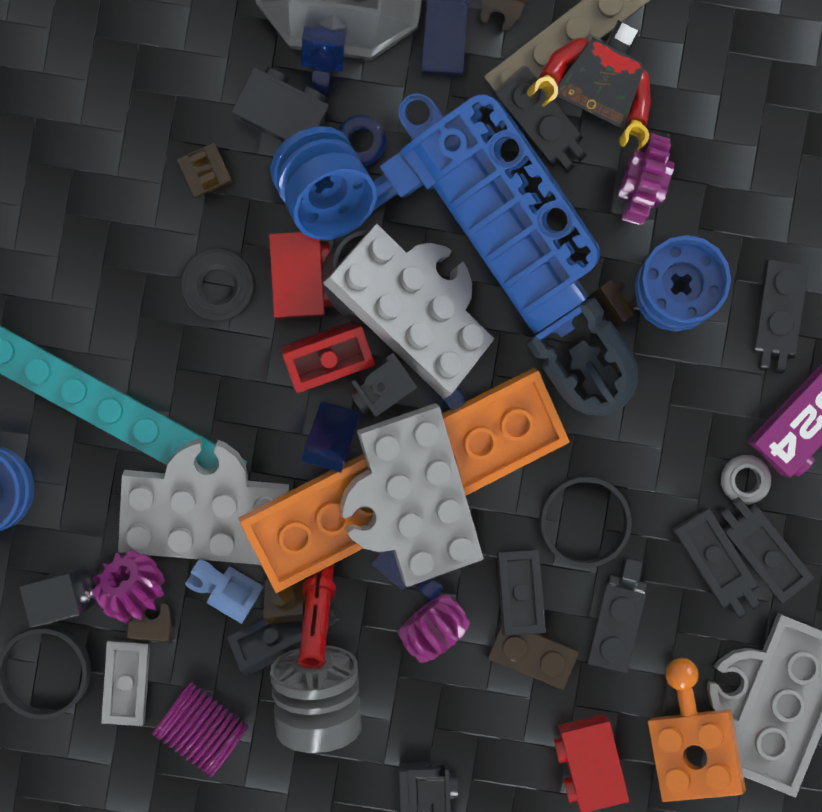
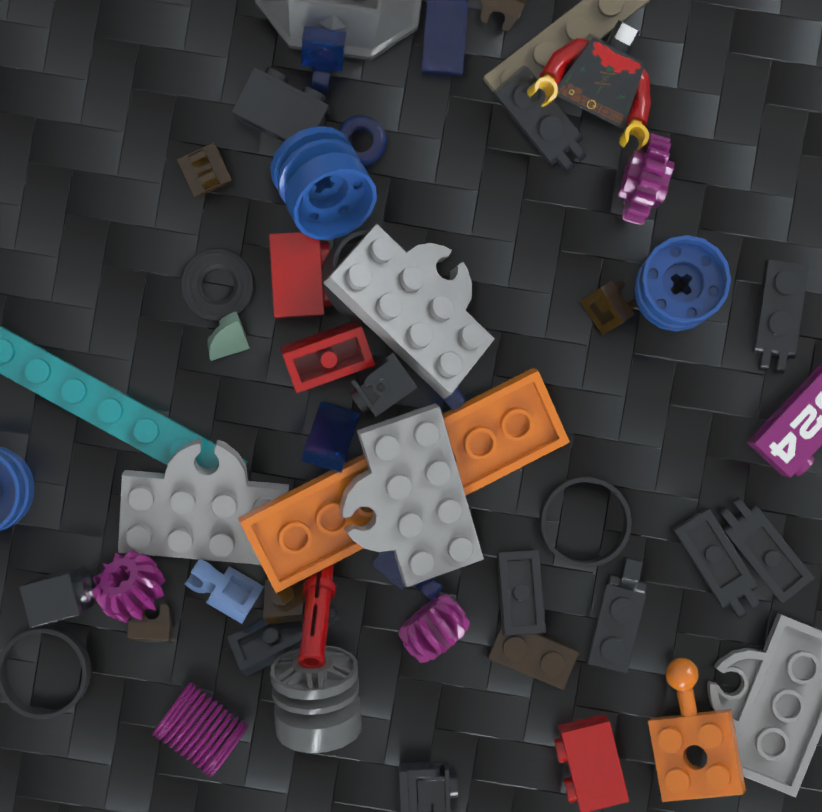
(125, 682): light grey plate -> none
(227, 337): none -> sand green tile
(515, 238): blue piece -> none
(763, 479): light grey piece -> none

